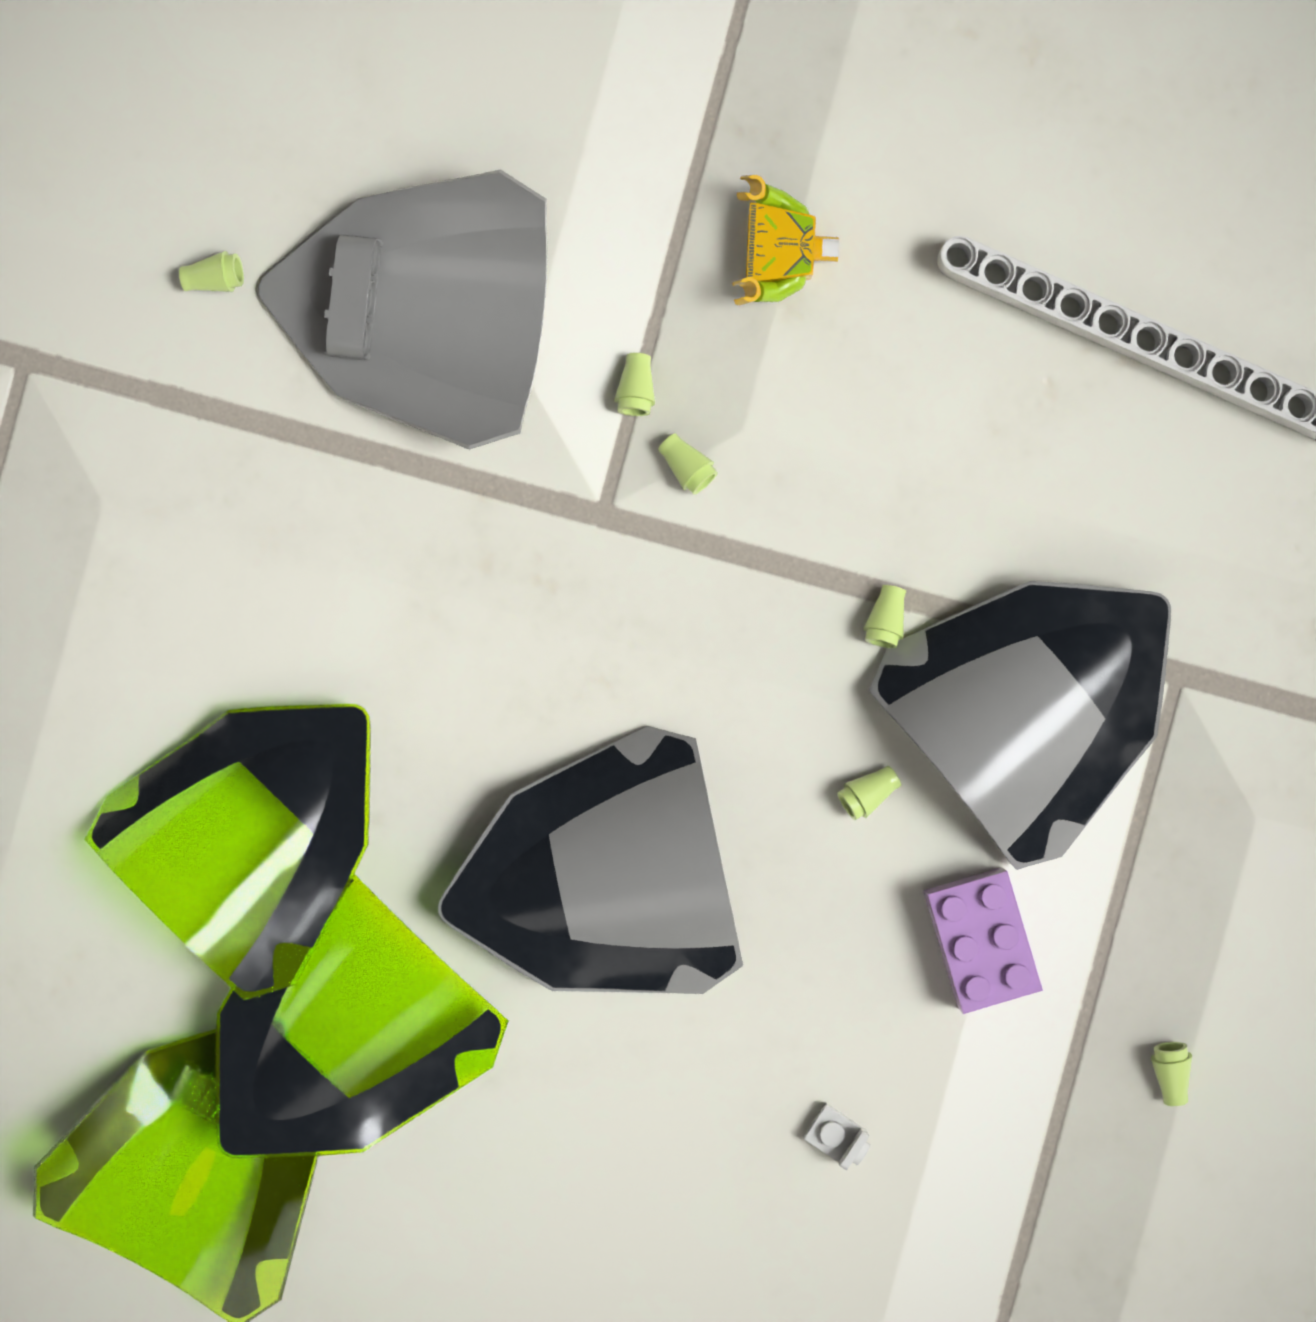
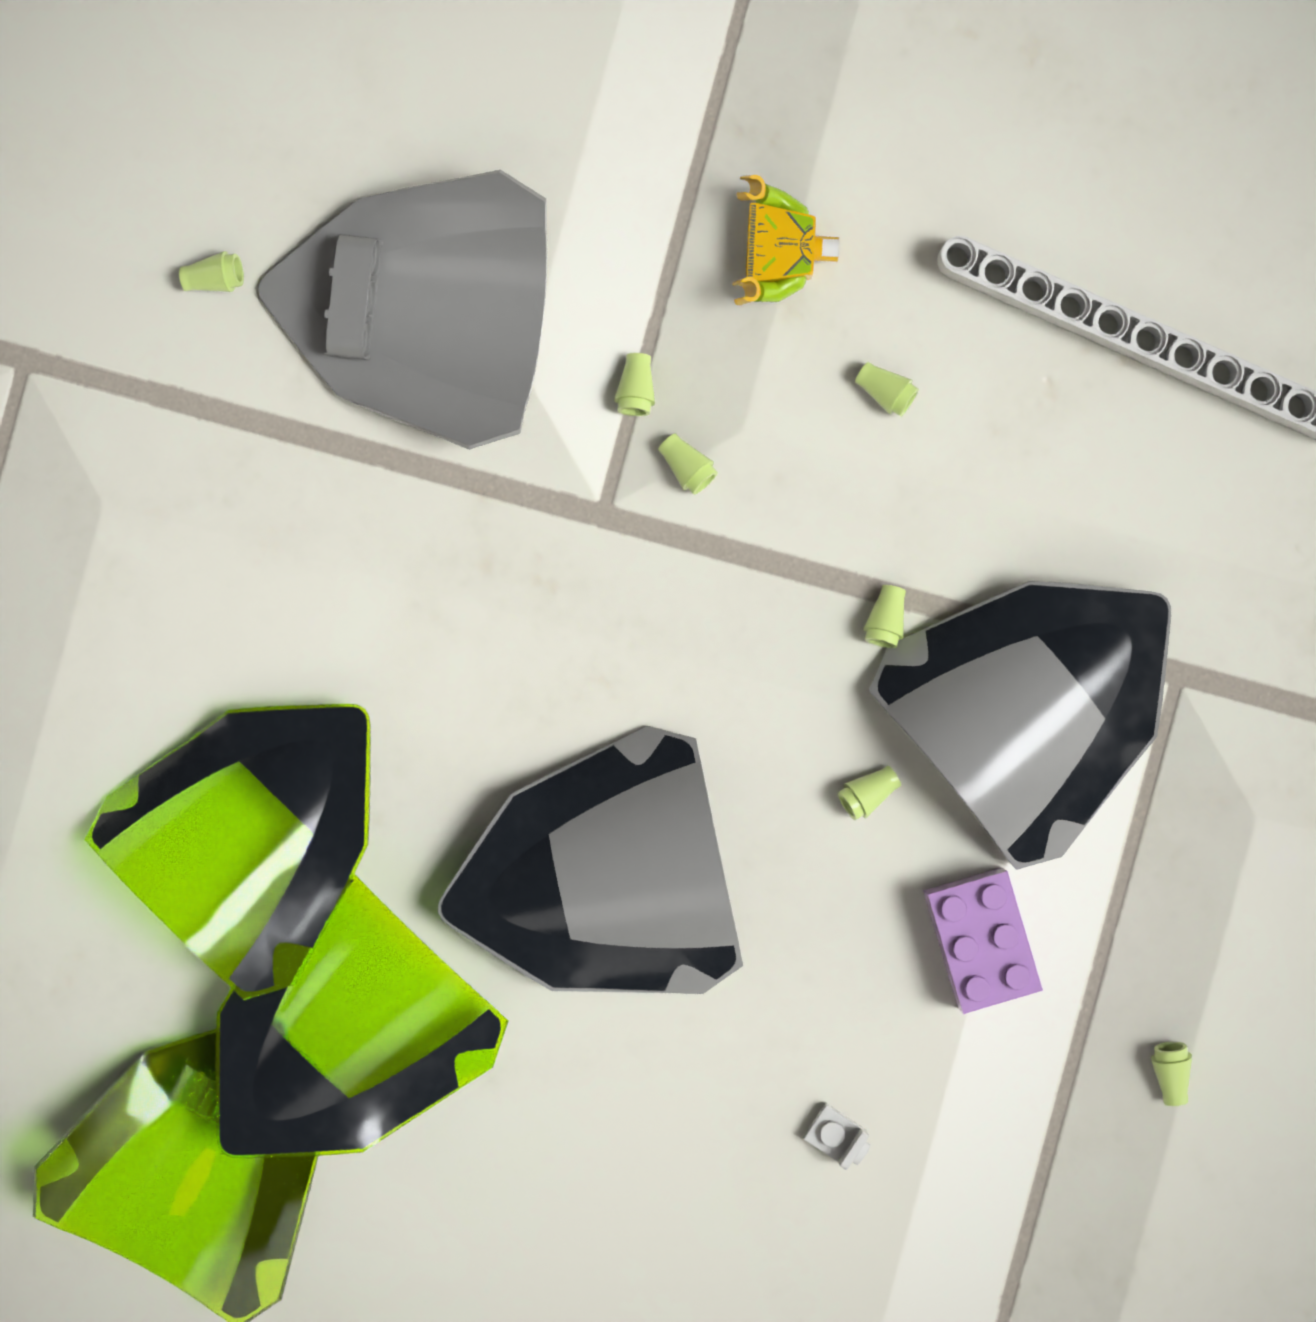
(889, 389): none -> yellowish green cone

